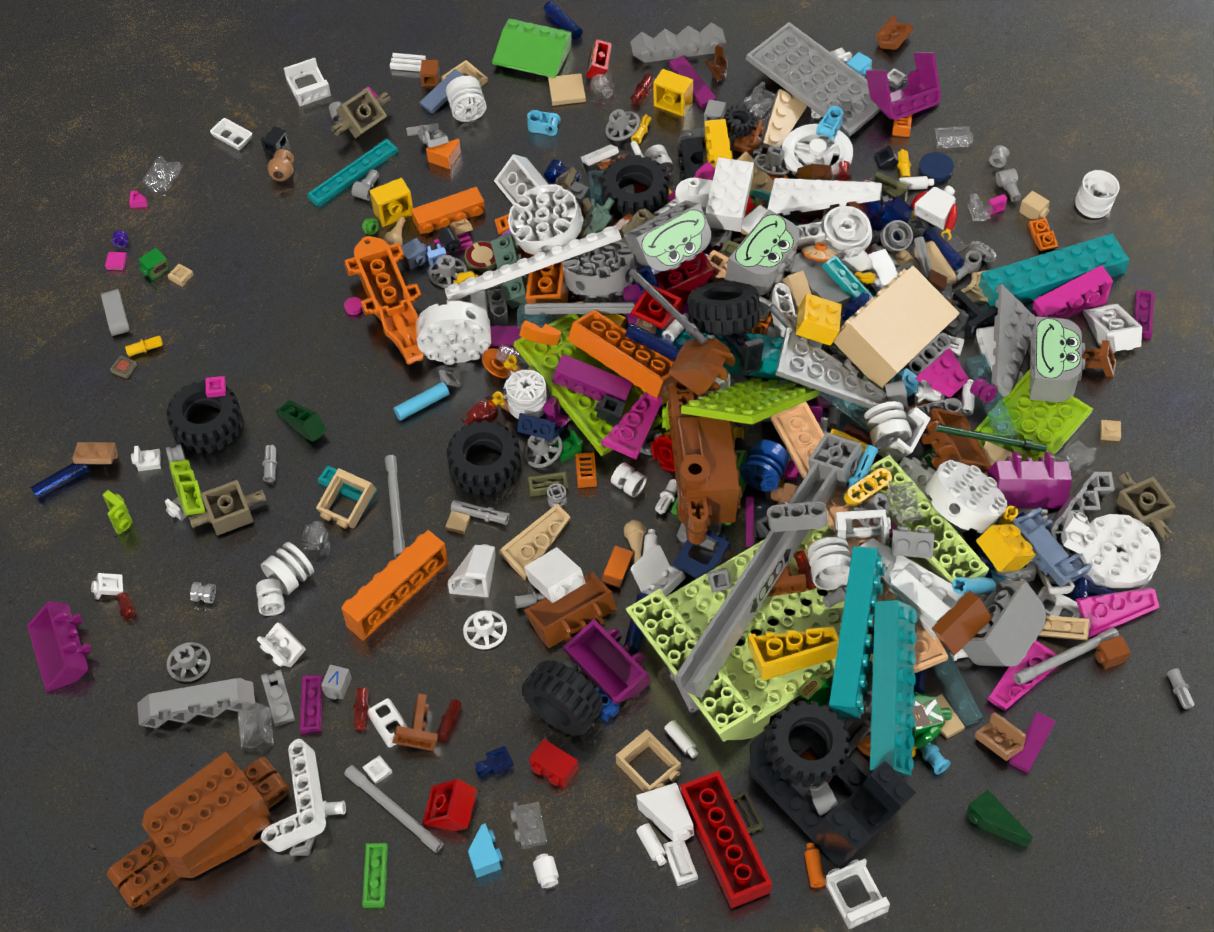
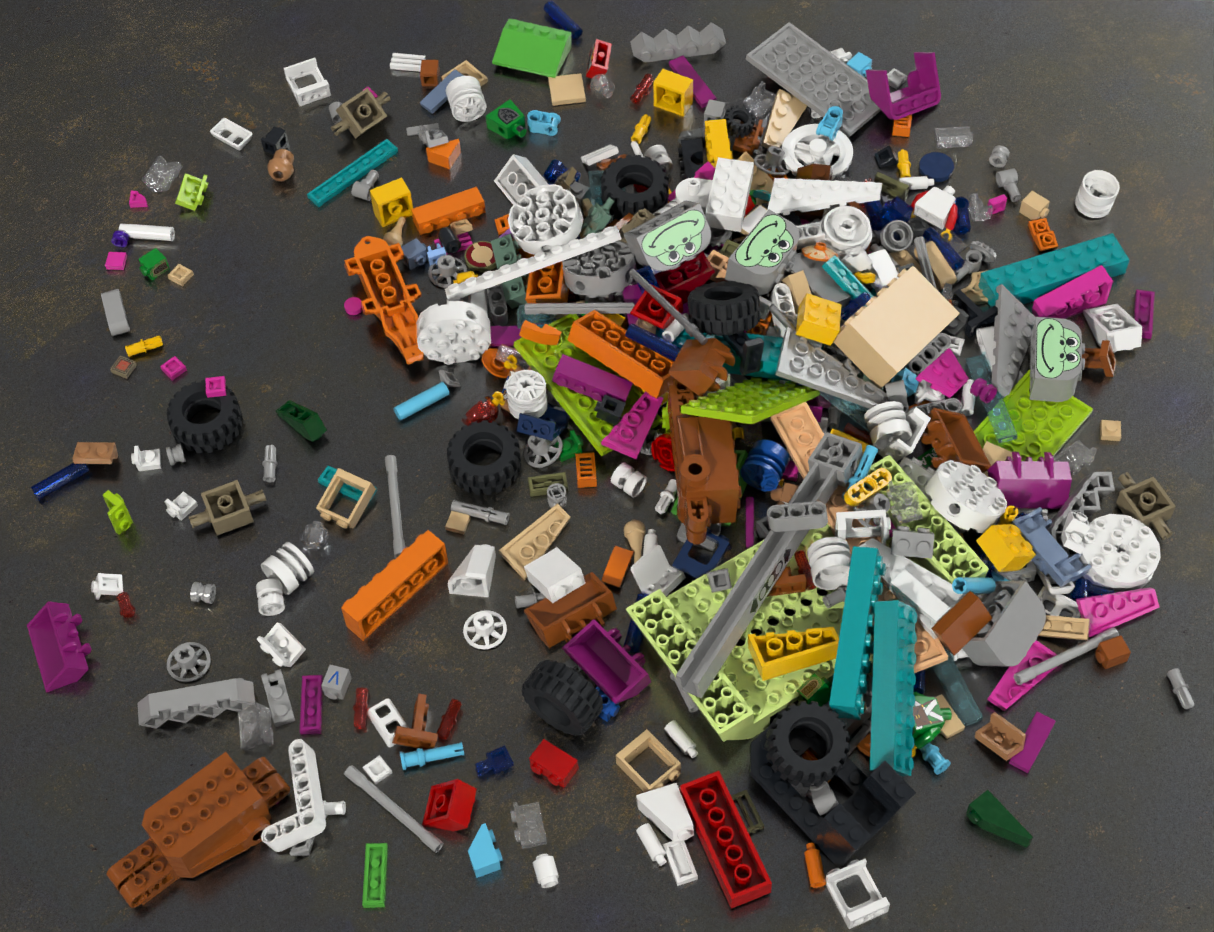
(148, 232): none -> white piece
(173, 368): none -> dark pink tile
(186, 487): lime slope -> none
(191, 191): none -> lime bracket
(370, 226): bright green plate -> none
(421, 756): none -> medium azure pin
(507, 120): none -> green torso
(553, 413): magenta bracket -> none
(619, 122): light grey wheel -> none
(720, 66): reddish brown helmet -> none
(844, 171): clear red axle -> none
(893, 34): dark orange bracket -> none
(937, 280): reddish brown slope -> none
(963, 222): none -> clear blue piece
(1024, 444): dark green bar -> none

